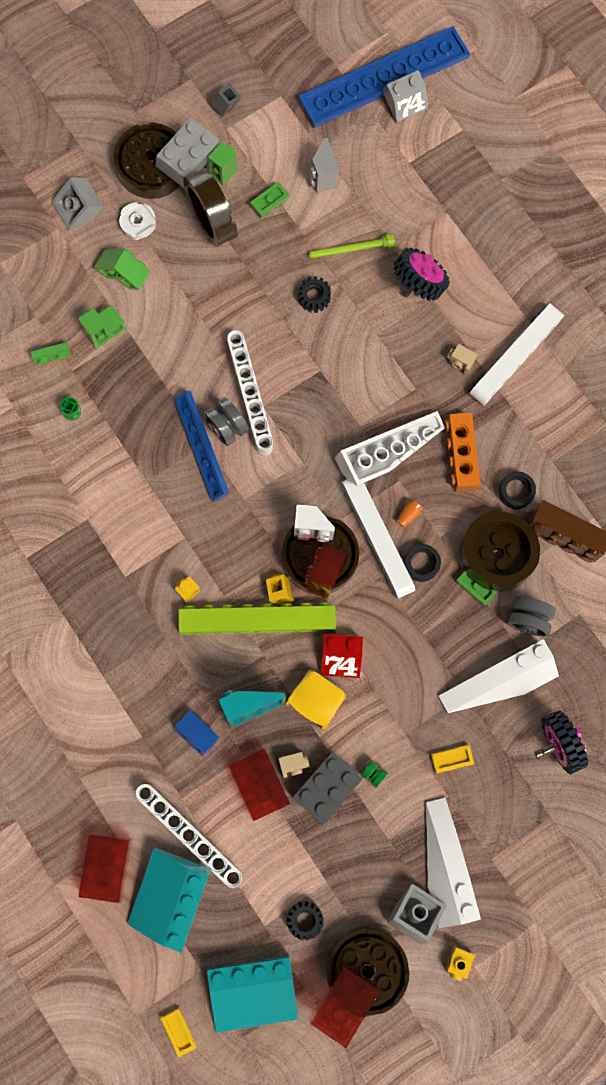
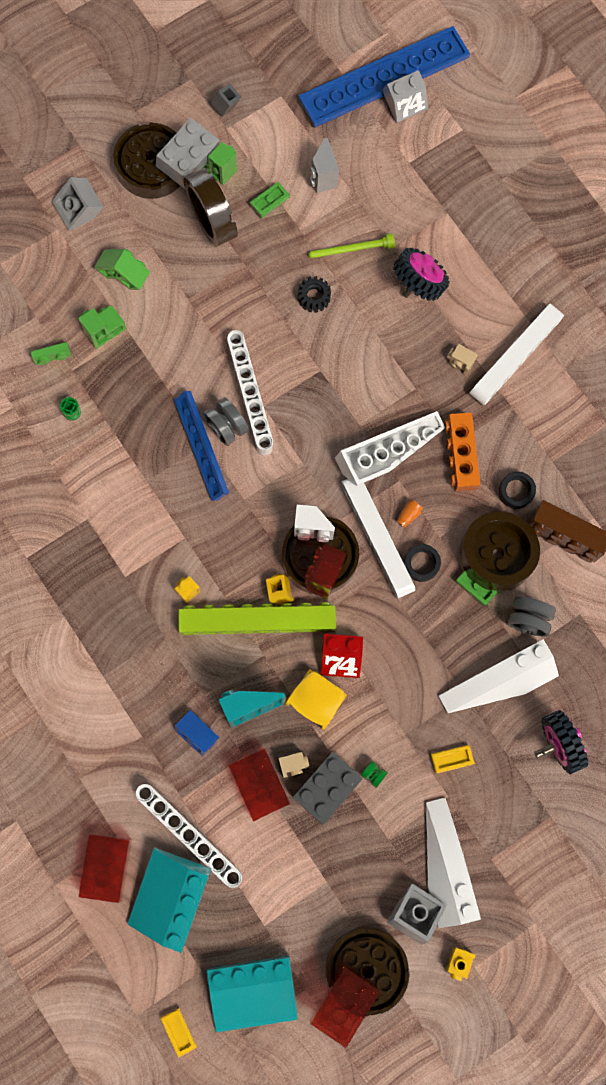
(139, 230): white plate -> none
(311, 932): black tyre -> none

